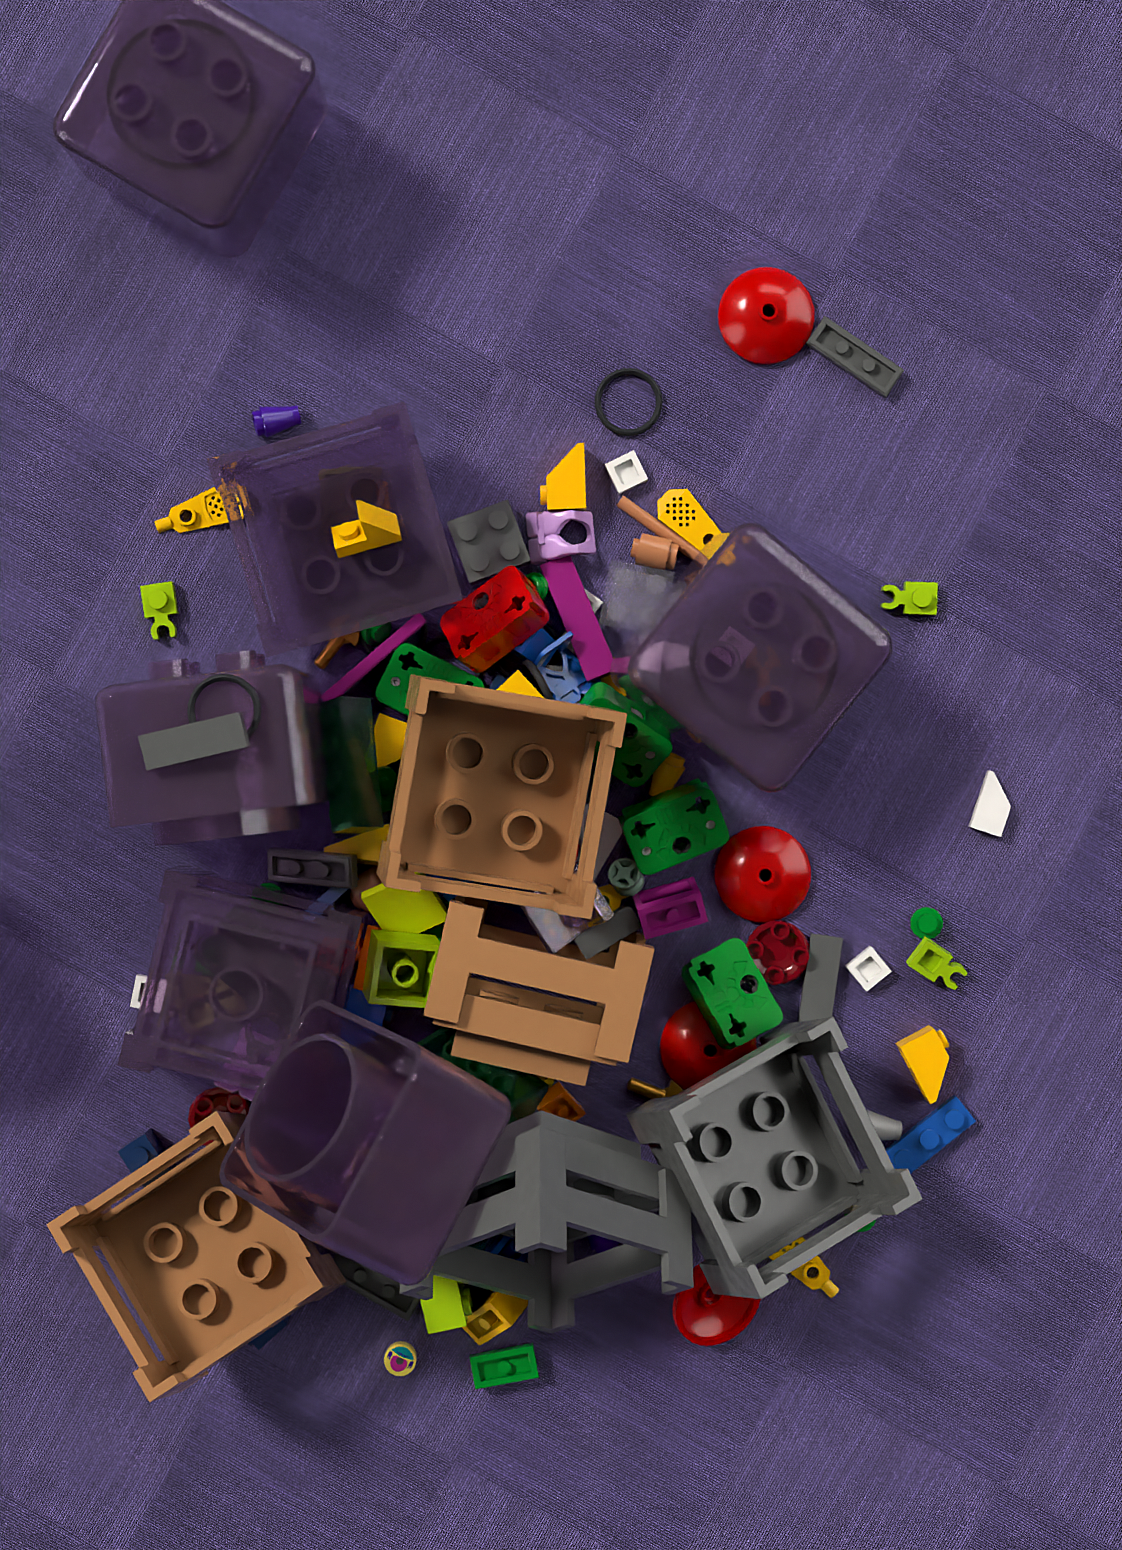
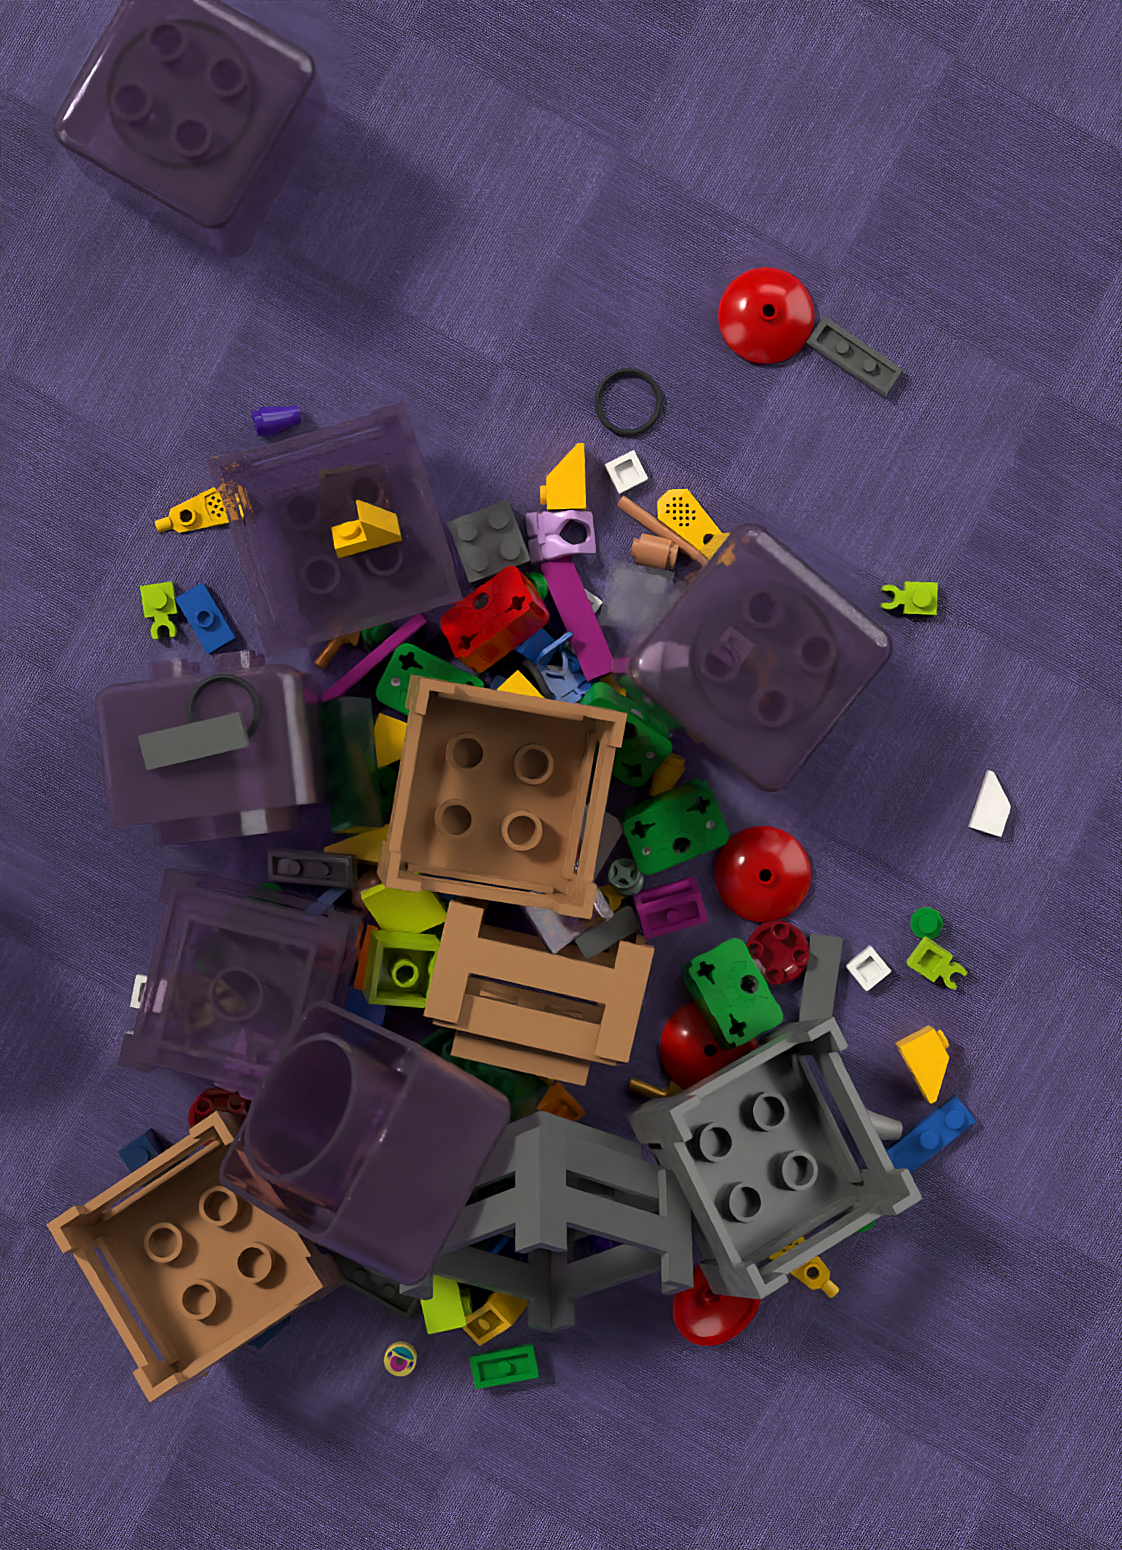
(205, 618): none -> blue plate

